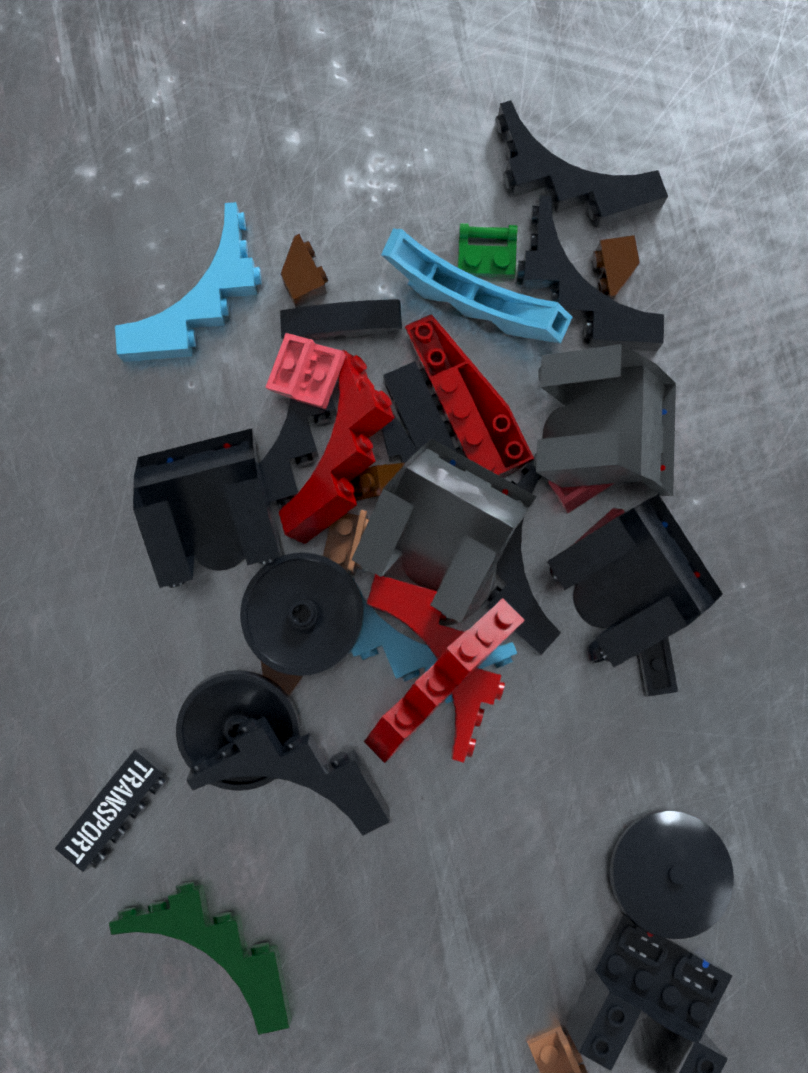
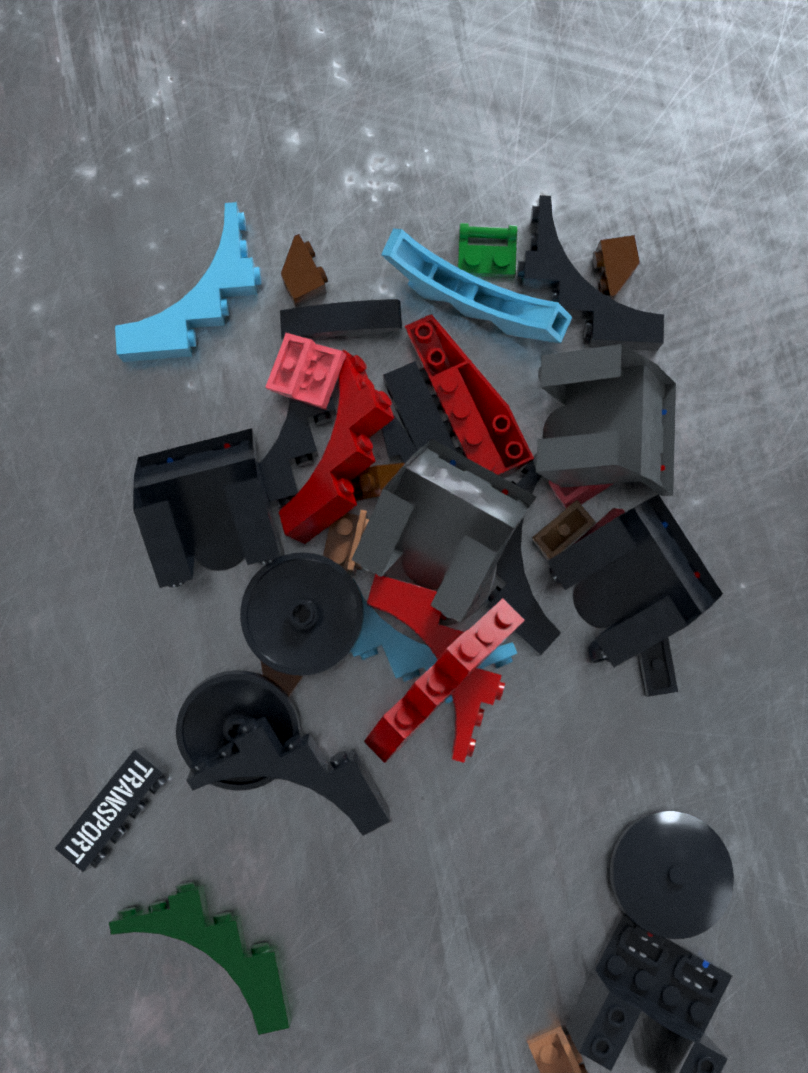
(563, 530): none -> medium nougat slope
(607, 196): black arch -> none

